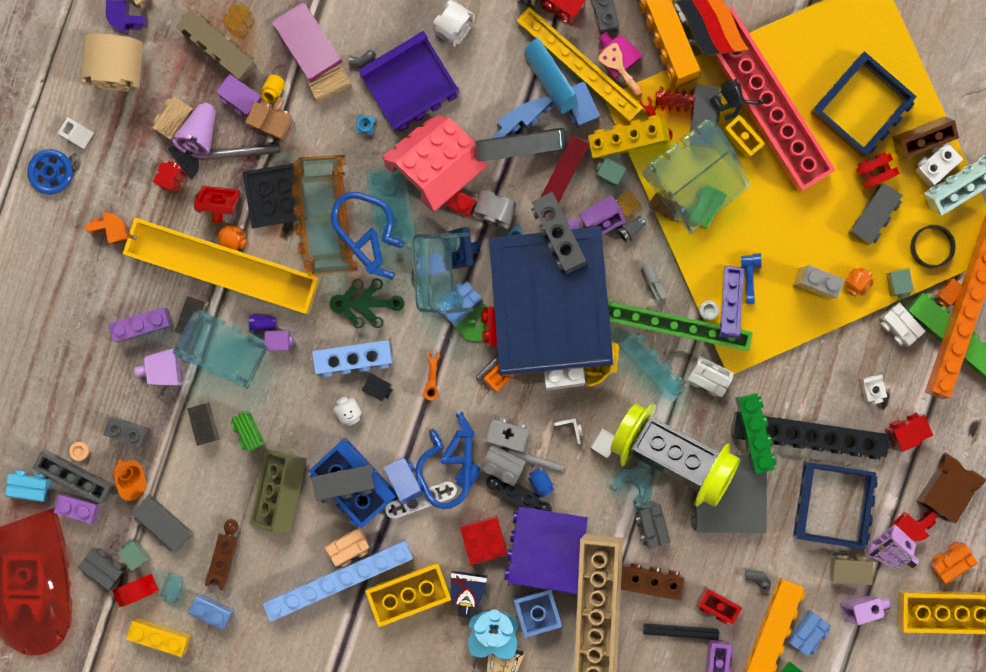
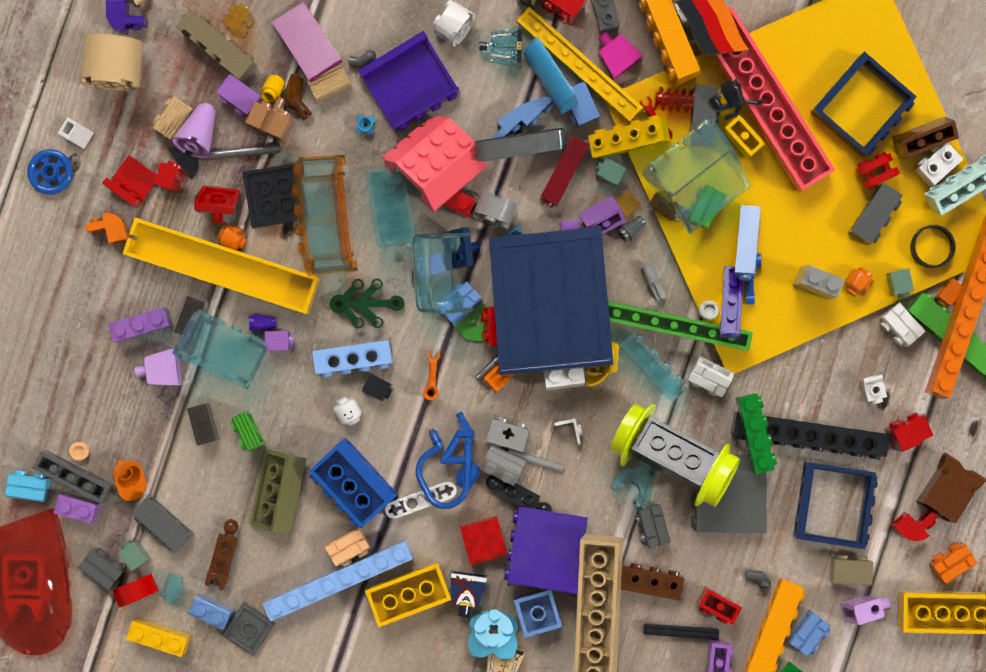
(126, 432): dark grey brick -> none
(131, 181): none -> red bracket
(248, 628): none -> dark grey tile
(294, 97): none -> reddish brown arm
(343, 483): dark grey brick -> none
(371, 267): blue piece -> none
(403, 480): brick -> none
(504, 47): none -> clear light blue torso
(541, 482): blue brick -> none
(549, 204): dark grey brick -> none
(603, 443): white brick -> none
(618, 65): light nougat piece -> none
(748, 242): none -> brick
(894, 548): lavender torso -> none

